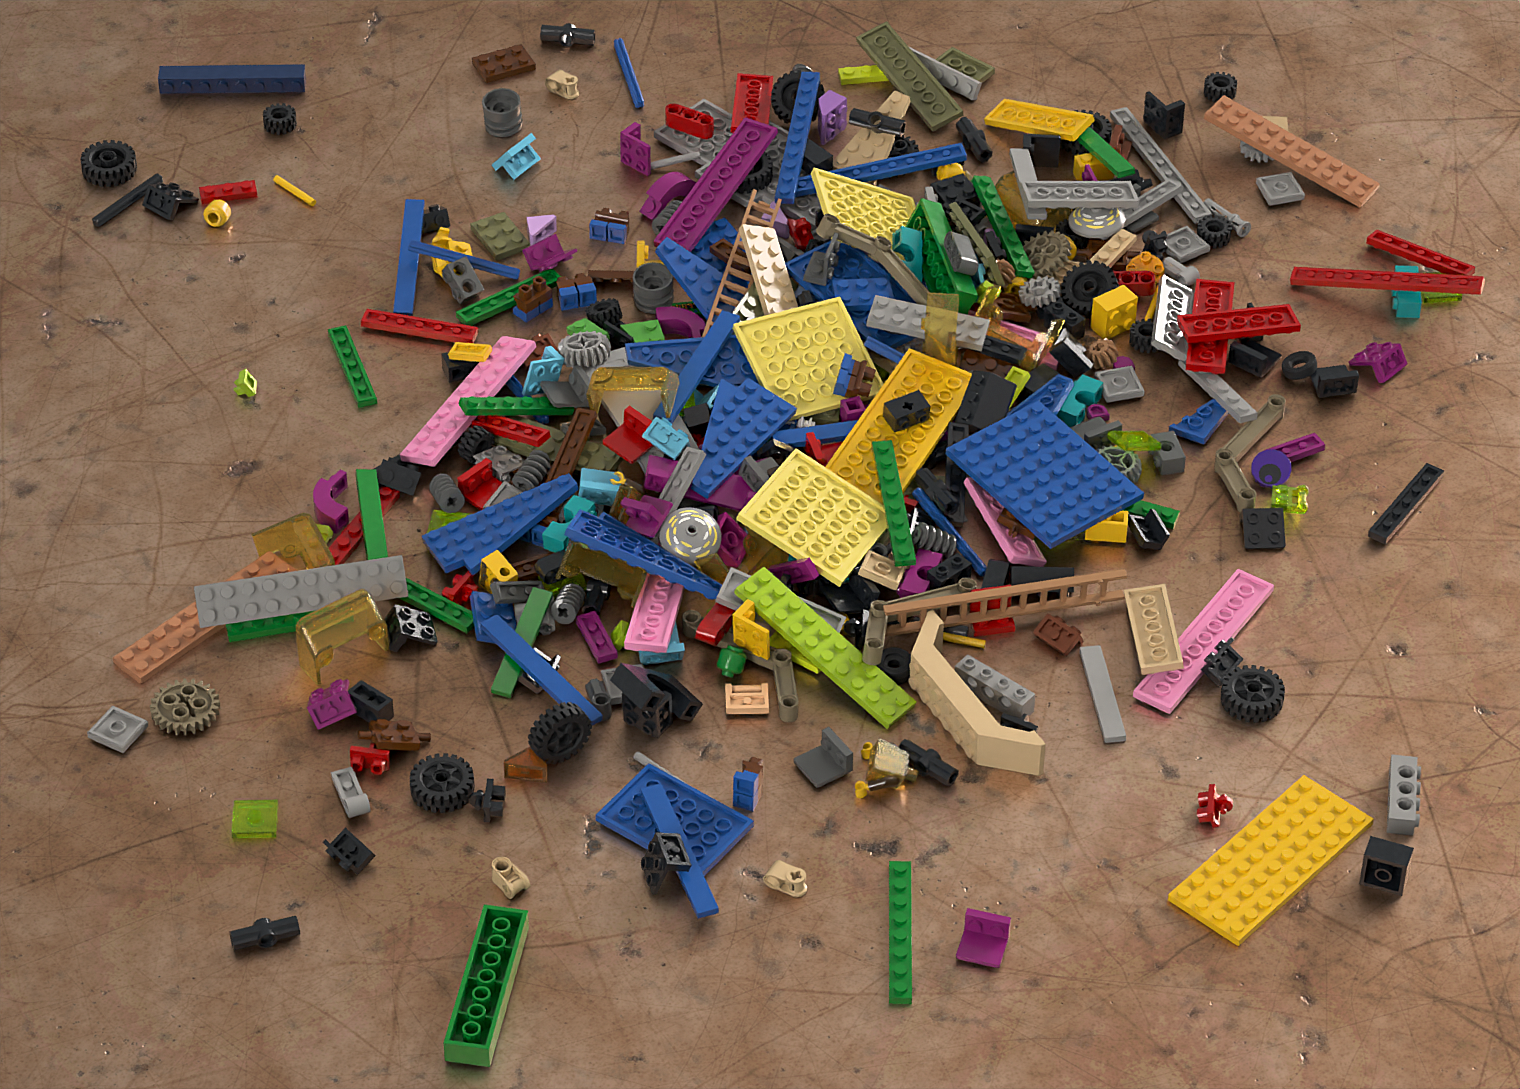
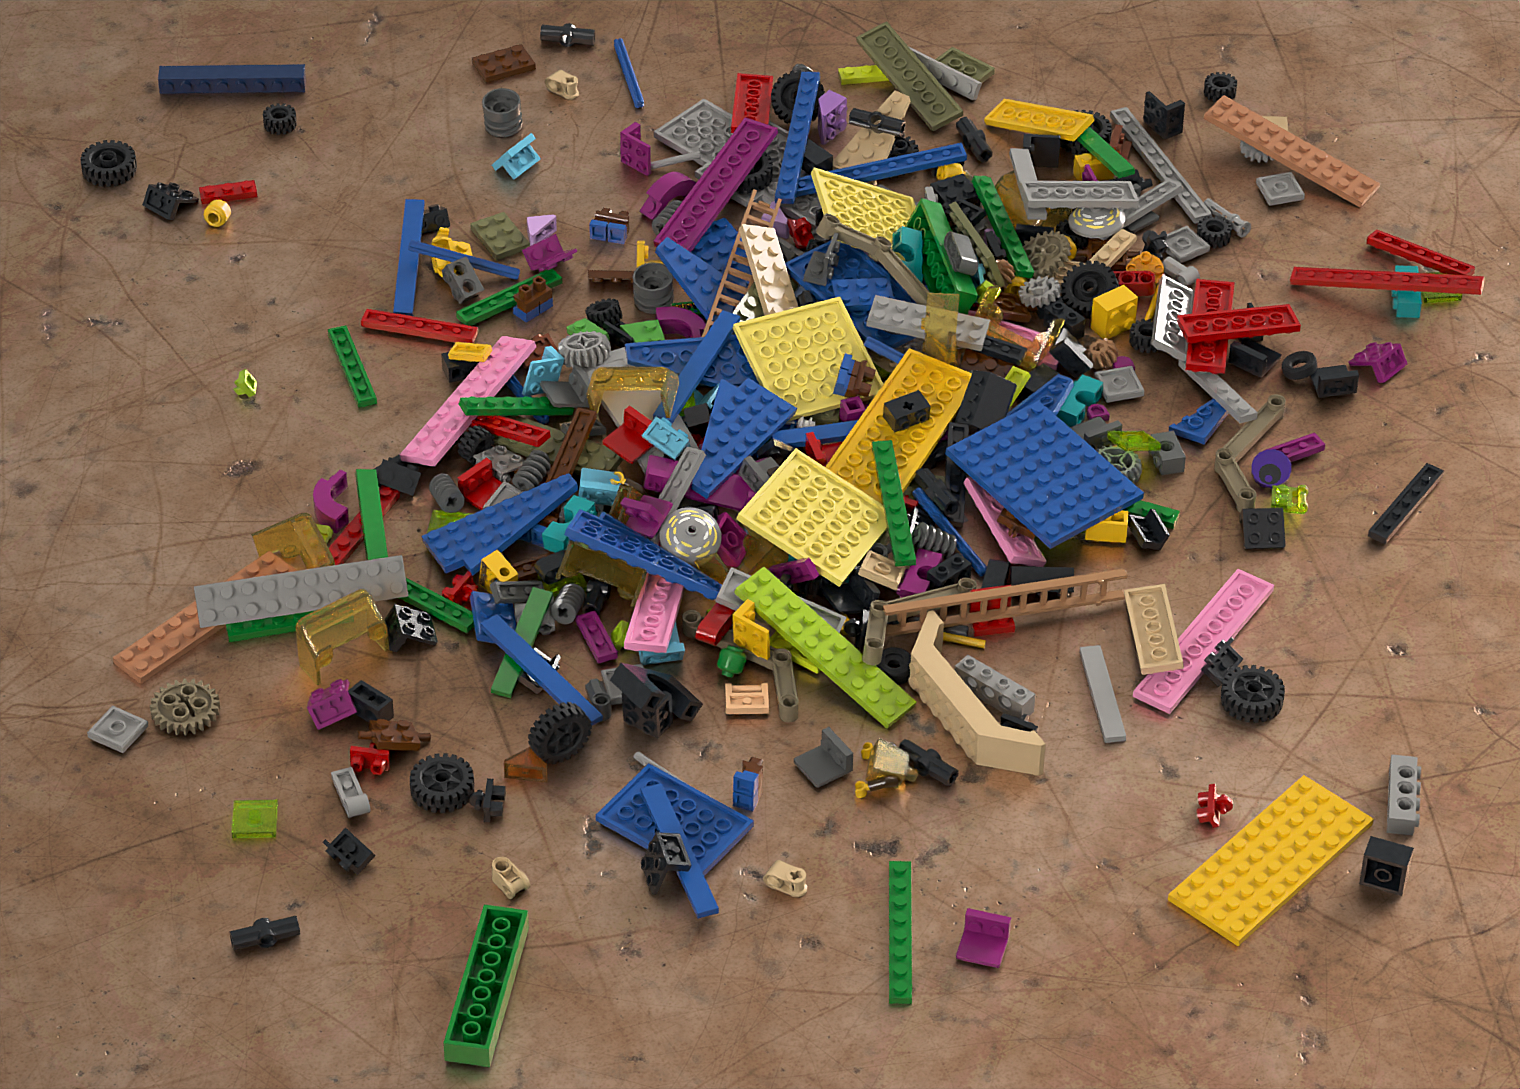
(125, 201): black axle -> none
(292, 189): yellow bar -> none
(575, 291): blue hips -> none
(689, 121): red beam -> none
(722, 250): reddish brown plate -> none
(1057, 634): copper bracket -> none

